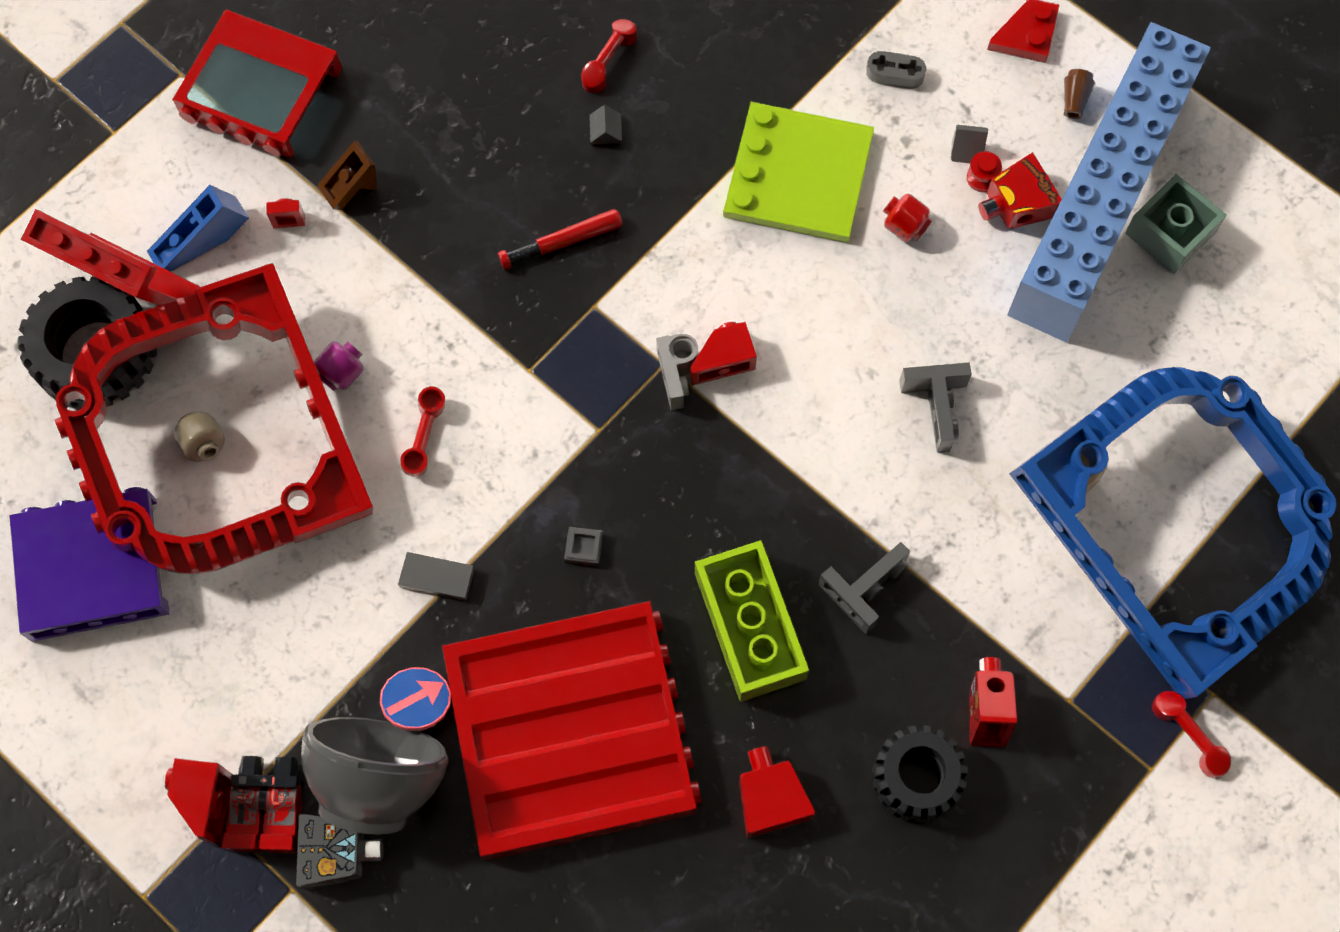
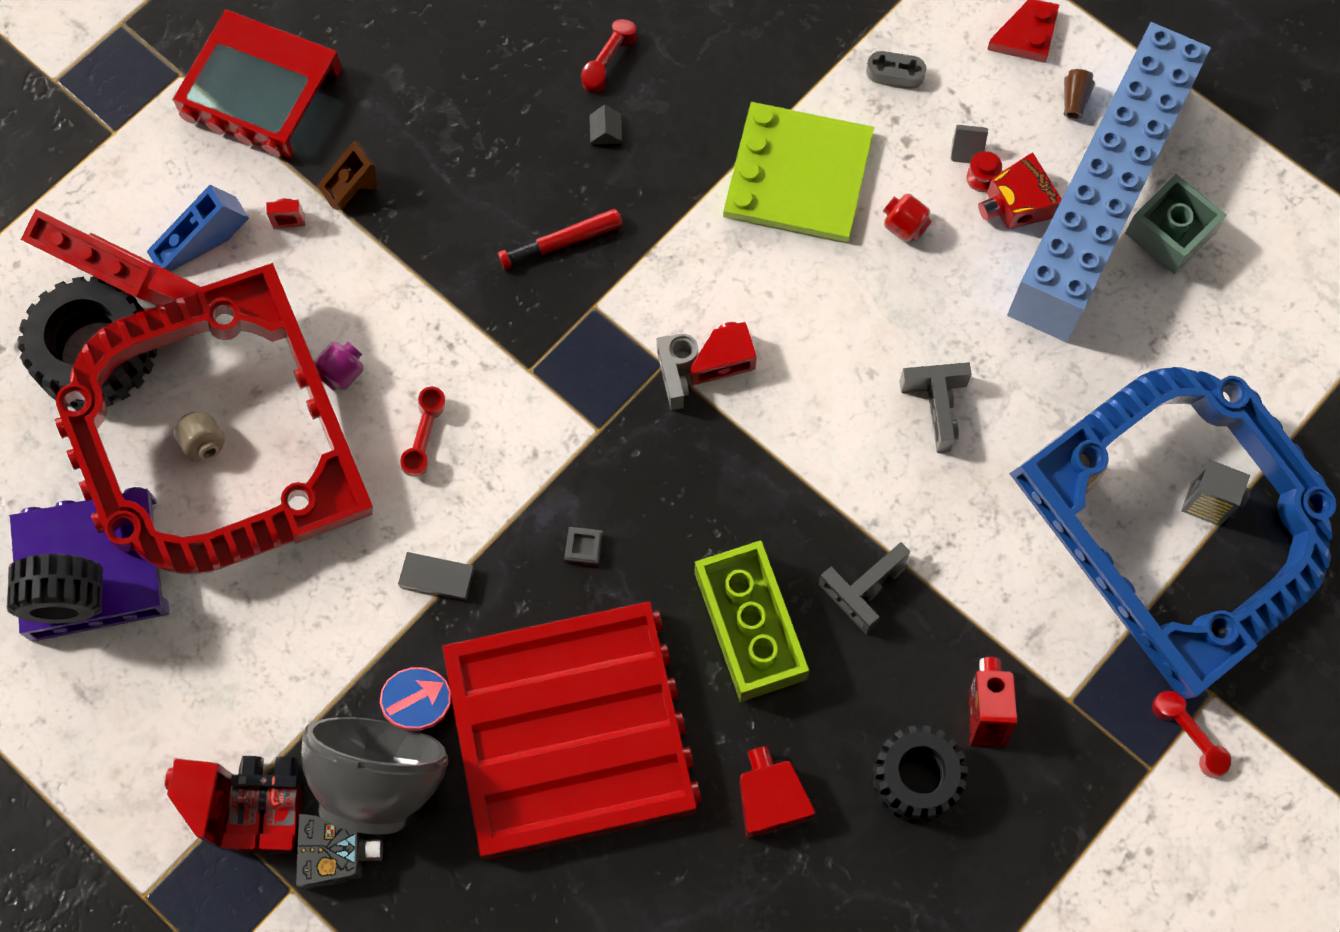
(54, 588): none -> black tyre
(1216, 493): none -> dark grey brick

